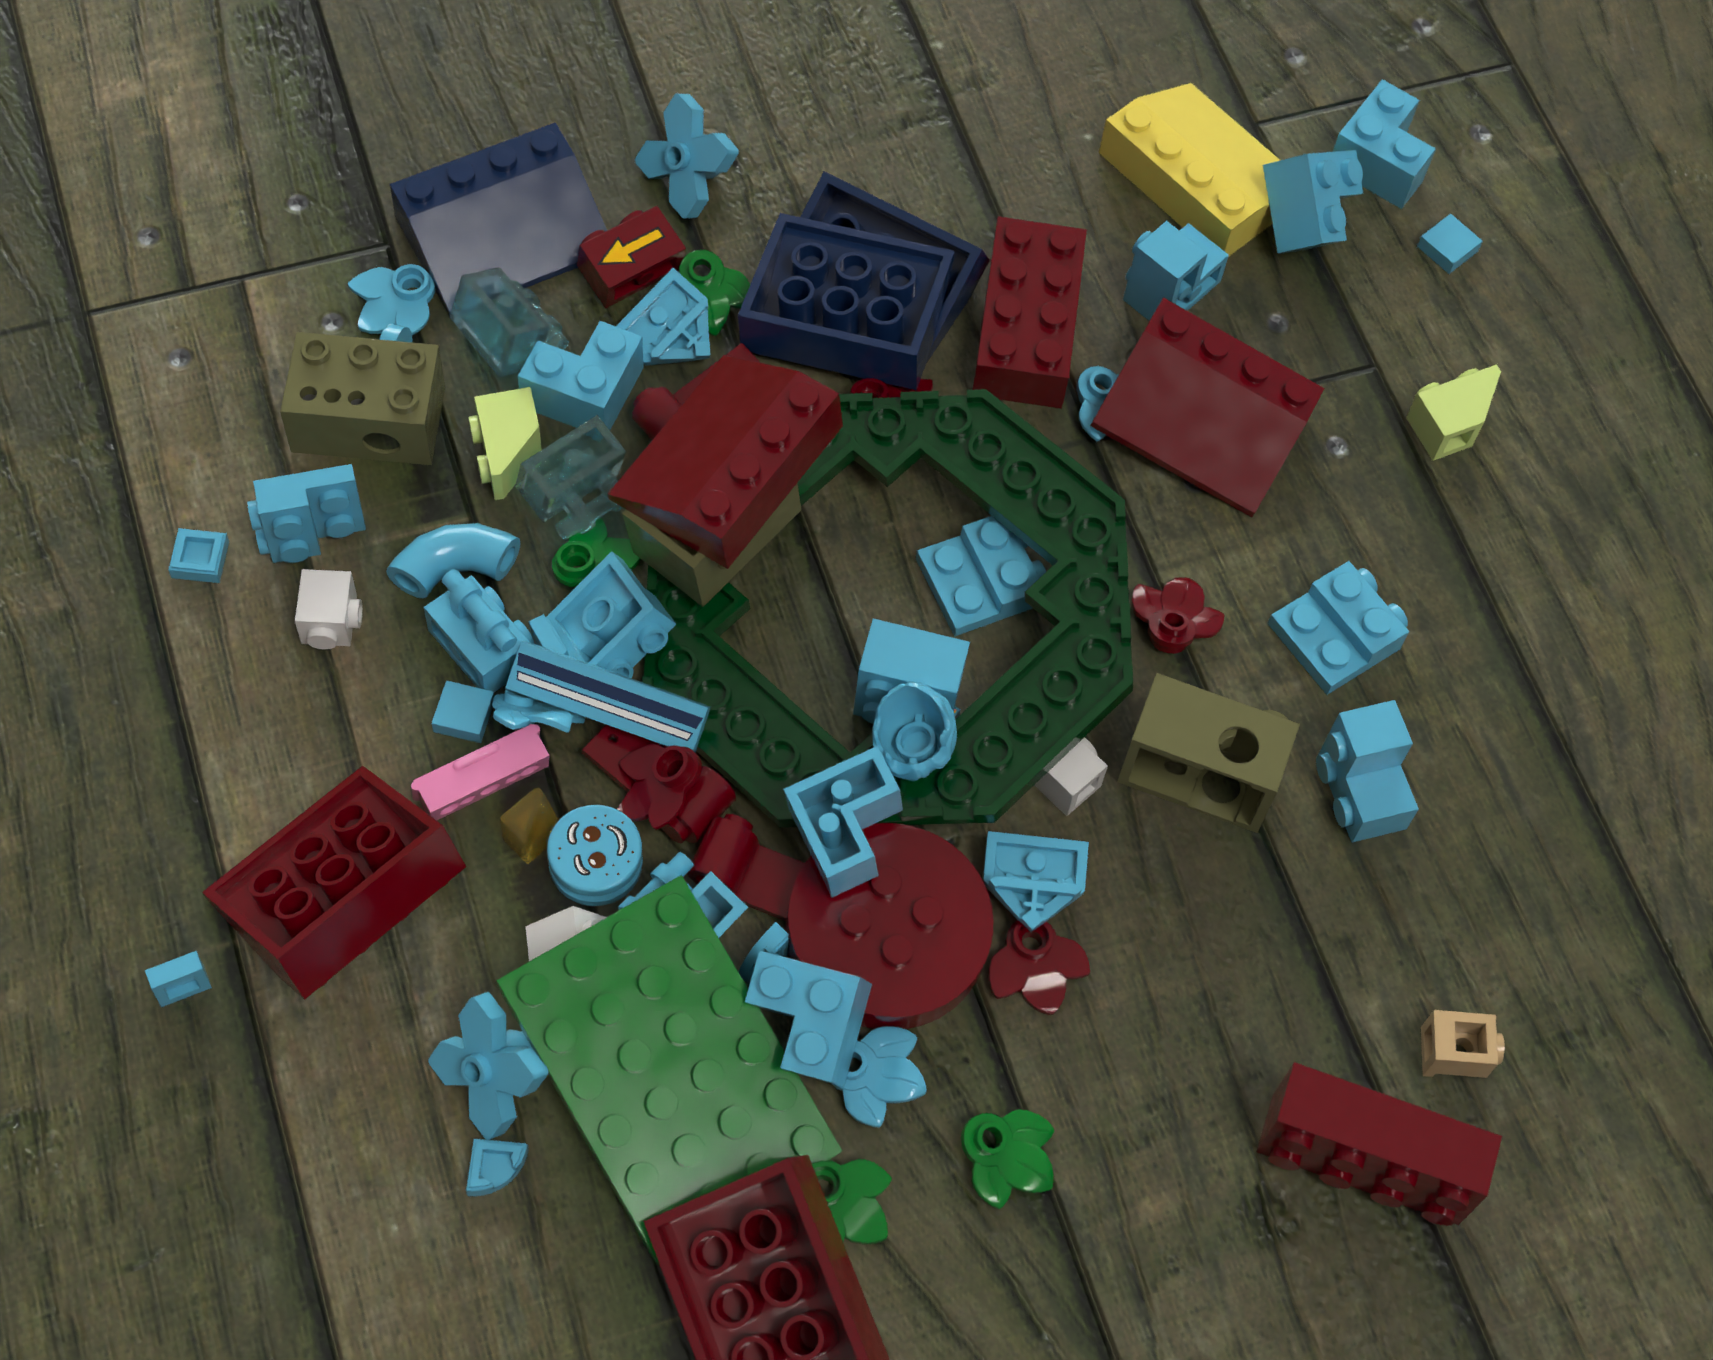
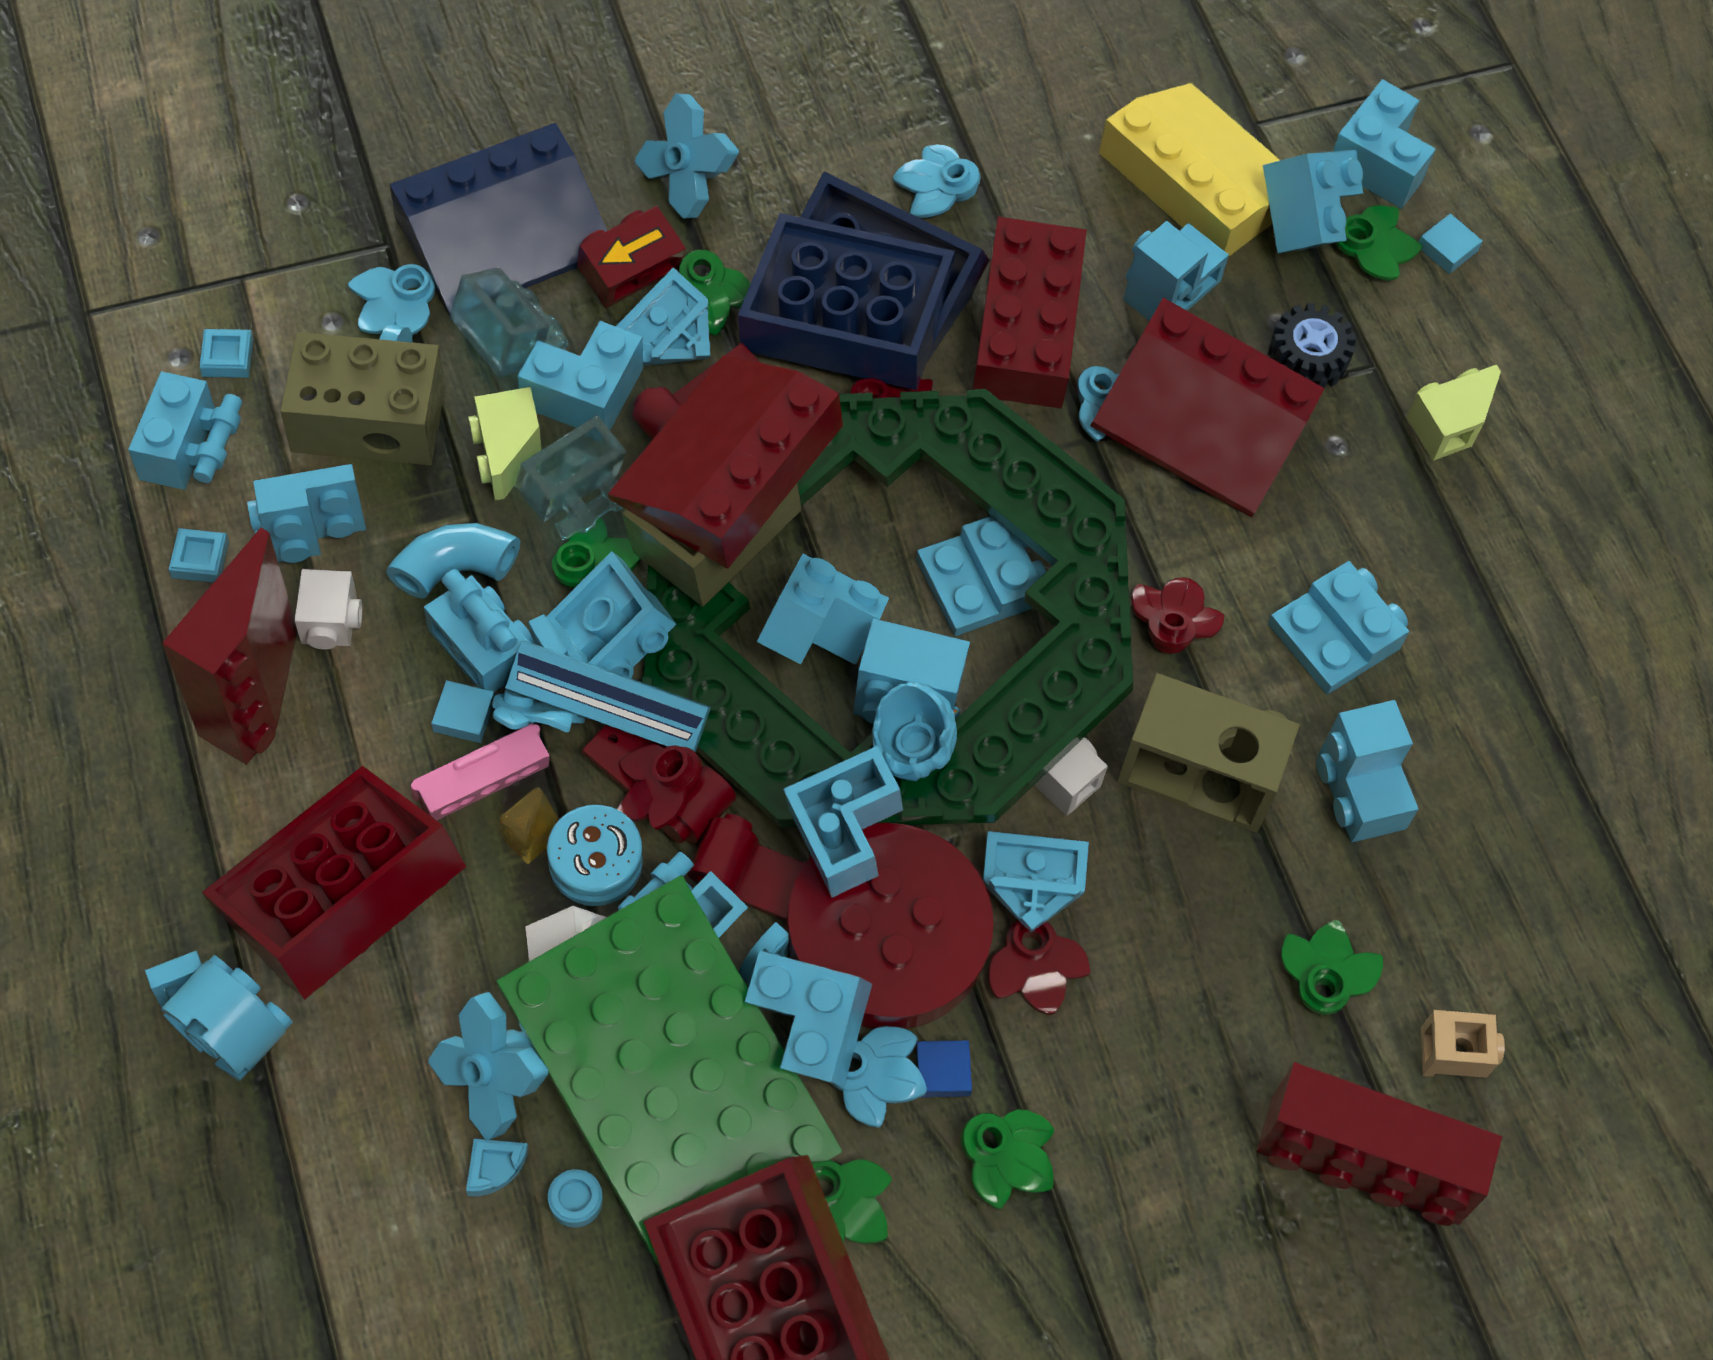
(175, 431): none -> medium azure brick
(225, 1017): none -> medium azure brick
(226, 353): none -> medium azure tile
(237, 652): none -> dark red slope
(575, 1198): none -> medium azure tile
(822, 610): none -> medium azure brick
(937, 180): none -> medium azure plate
(945, 1068): none -> blue tile
(1313, 331): none -> black wheel
(1331, 963): none -> green plate
(1378, 242): none -> green plate

